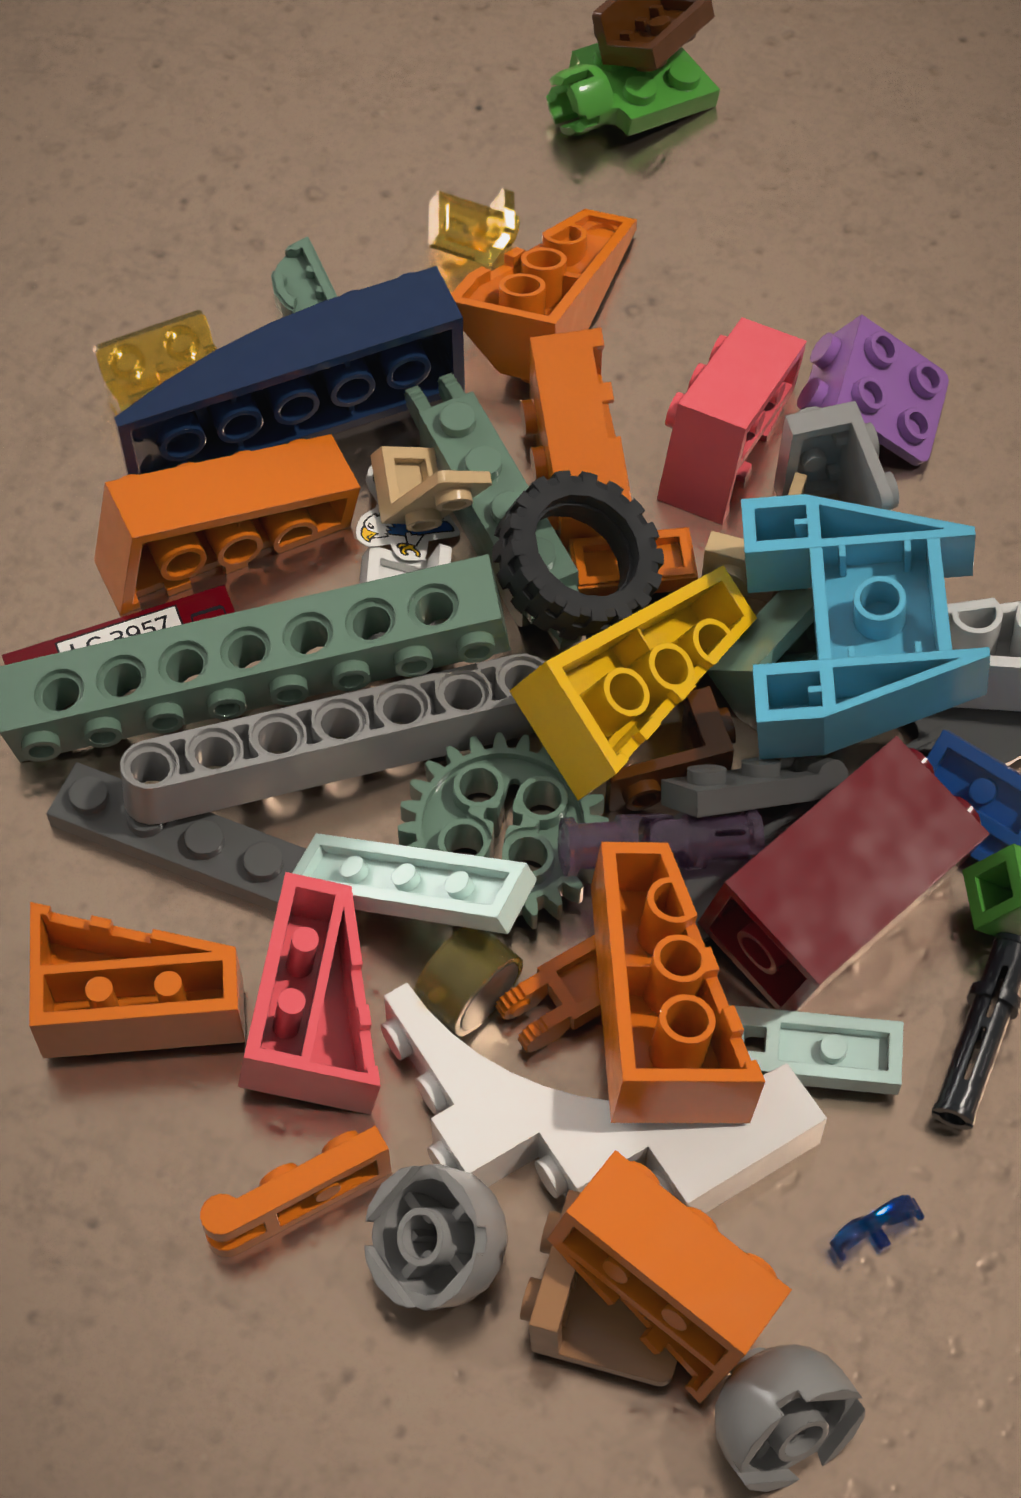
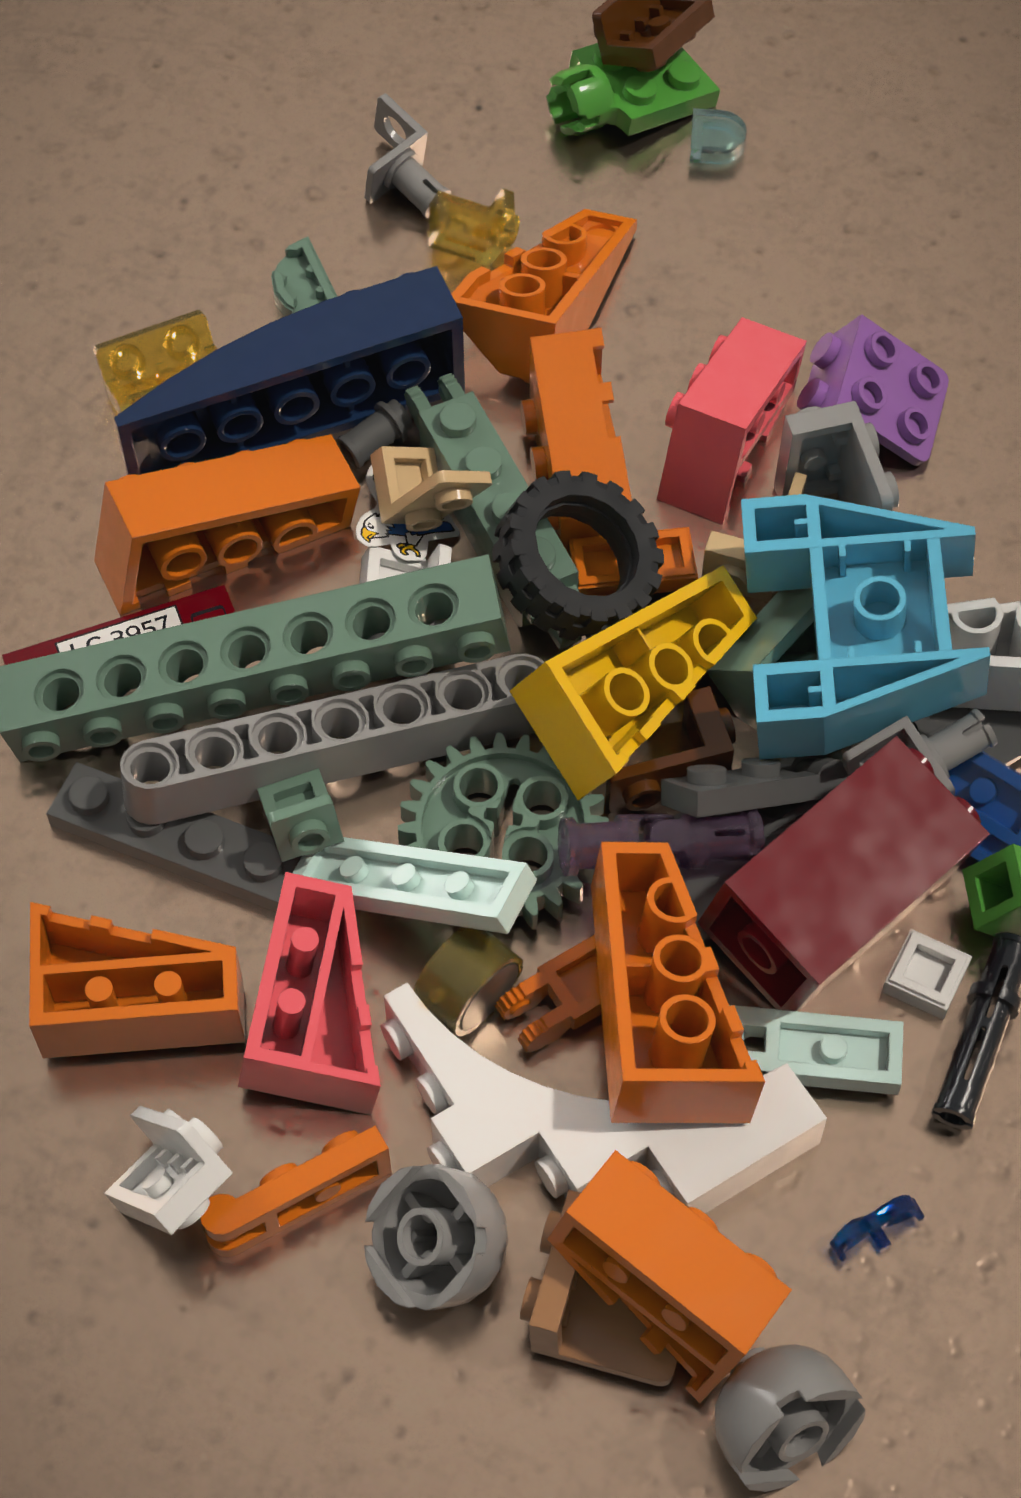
(174, 1176): none -> white bracket
(301, 815): none -> sand green bracket
(382, 428): none -> dark grey pin
(403, 164): none -> light grey bracket
(716, 136): none -> clear light blue tile
(926, 974): none -> white tile
(943, 750): none -> light grey bracket

